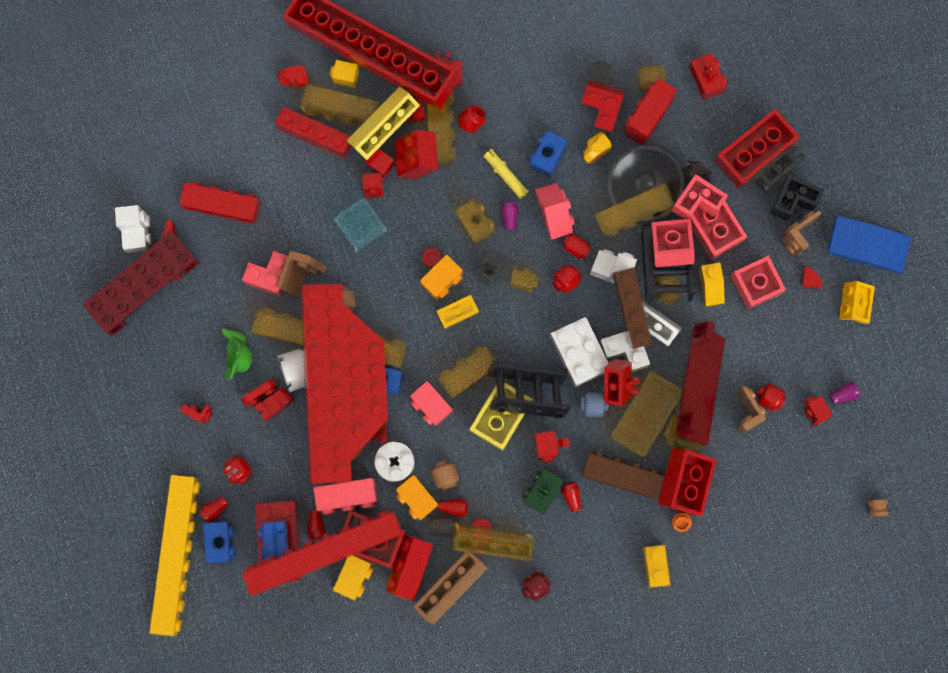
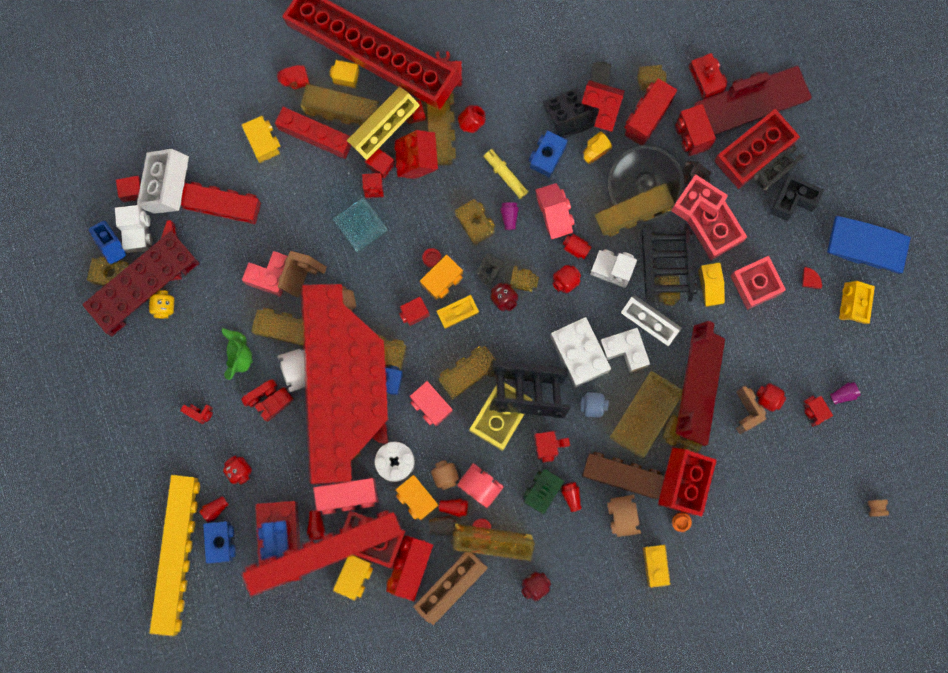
(99, 268): none -> clear yellow brick
(107, 242): none -> blue brick
(128, 188): none -> red brick
(161, 305): none -> yellow head
(162, 181): none -> white brick
(261, 139): none -> yellow brick
(414, 311): none -> red brick
(480, 485): none -> coral brick
(504, 297): none -> dark red head
(569, 113): none -> black bracket
(619, 382): red brick -> none
(624, 515): none -> medium nougat brick
(632, 308): reddish brown brick -> none
(673, 243): coral brick -> none
(695, 130): none -> red brick
(755, 98): none -> dark red bracket
(793, 240): medium nougat bracket -> none

